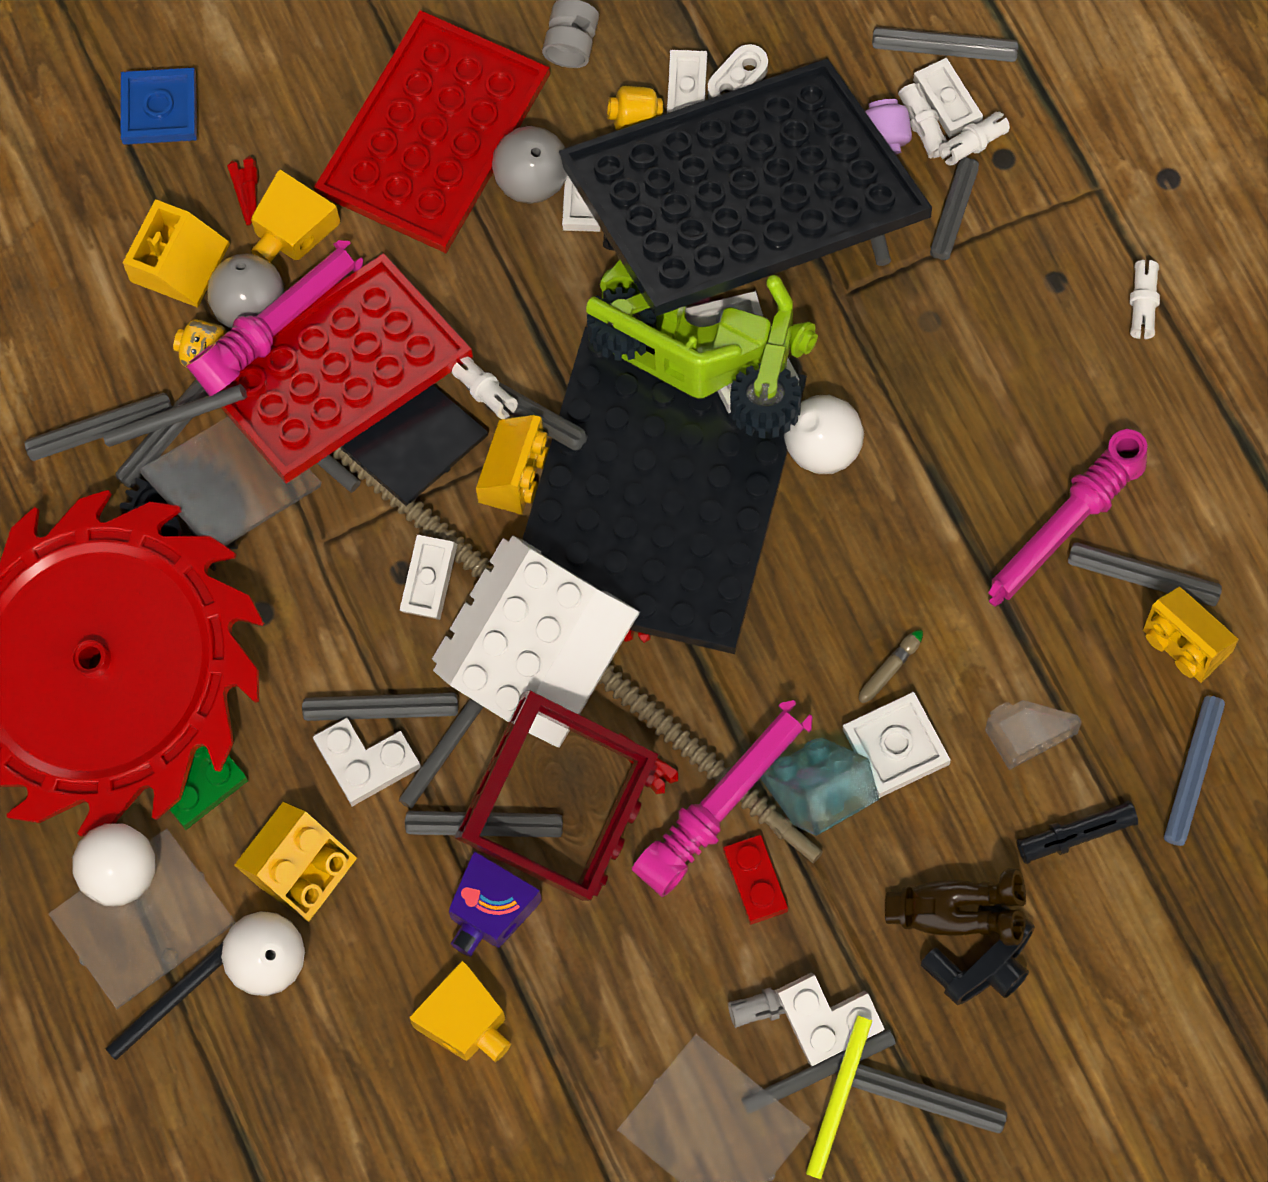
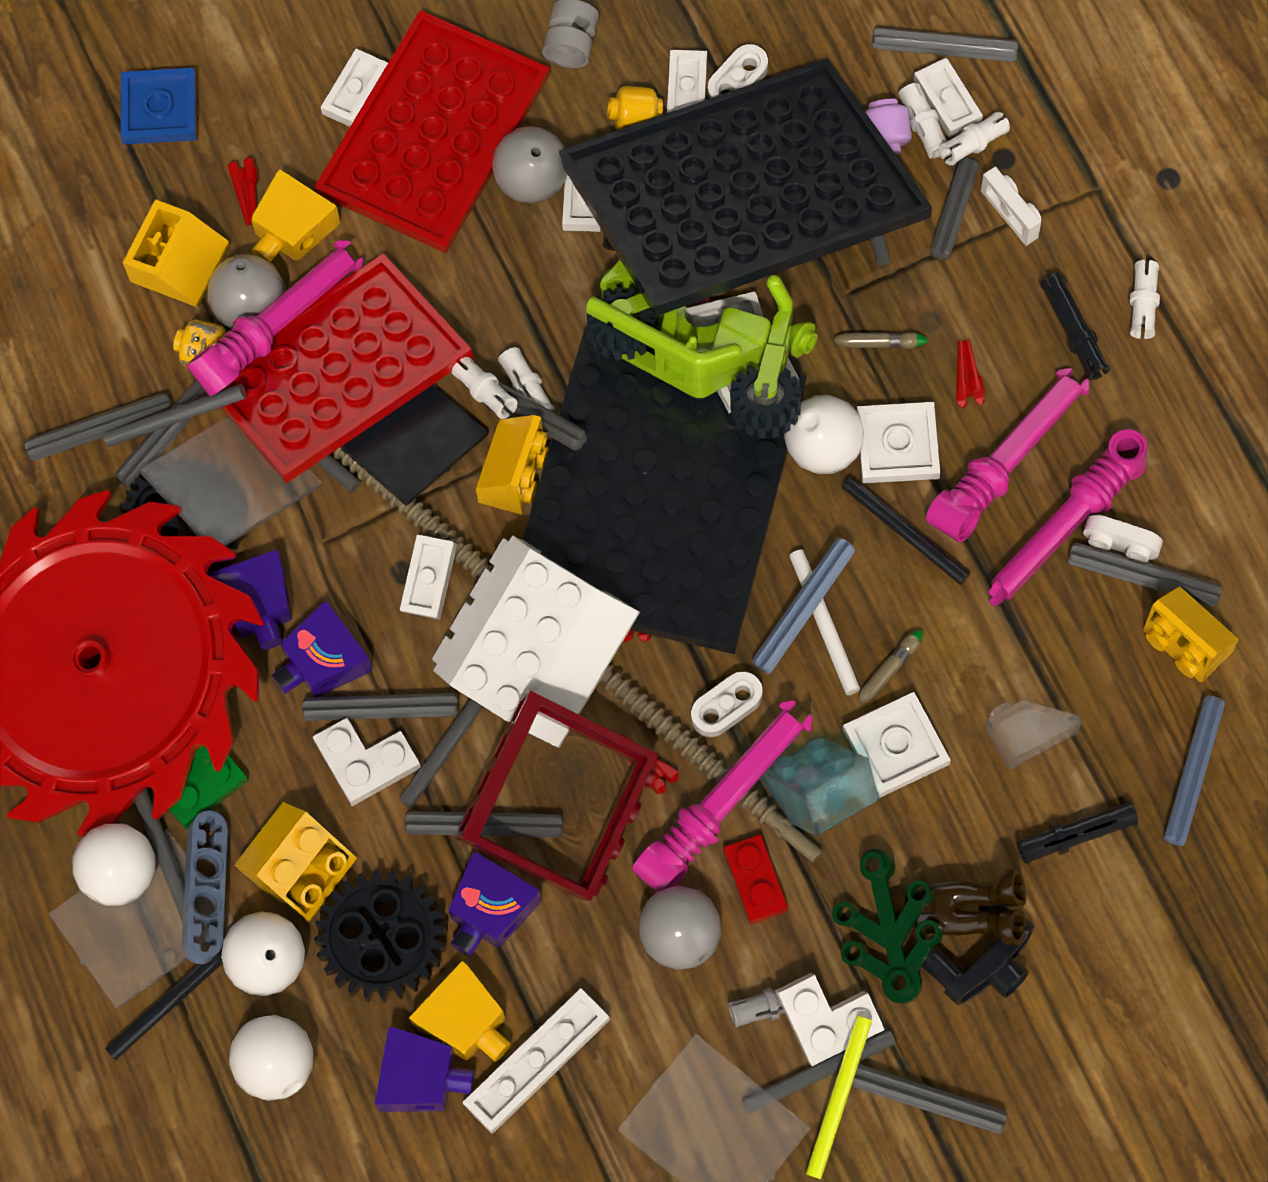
(162, 850): none -> dark grey bar
(208, 887): none -> sand blue beam
(266, 584): none -> dark purple torso
(271, 1057): none -> white piece
(321, 655): none -> dark purple torso
(350, 955): none -> black gear
(353, 87): none -> white plate
(418, 1074): none -> dark purple torso
(523, 378): none -> white pin
(536, 1061): none -> white plate
(680, 927): none -> light grey piece
(723, 703): none -> white plate
(803, 605): none -> sand blue axle
(827, 629): none -> white bar
(880, 340): none -> dark tan piece
(891, 931): none -> dark green plant
(899, 442): none -> white plate
(906, 530): none -> black bar
(968, 379): none -> red piece
(986, 478): none -> dark pink piece
(1004, 197): none -> white plate
(1081, 339): none -> black pin
(1113, 534): none -> white plate

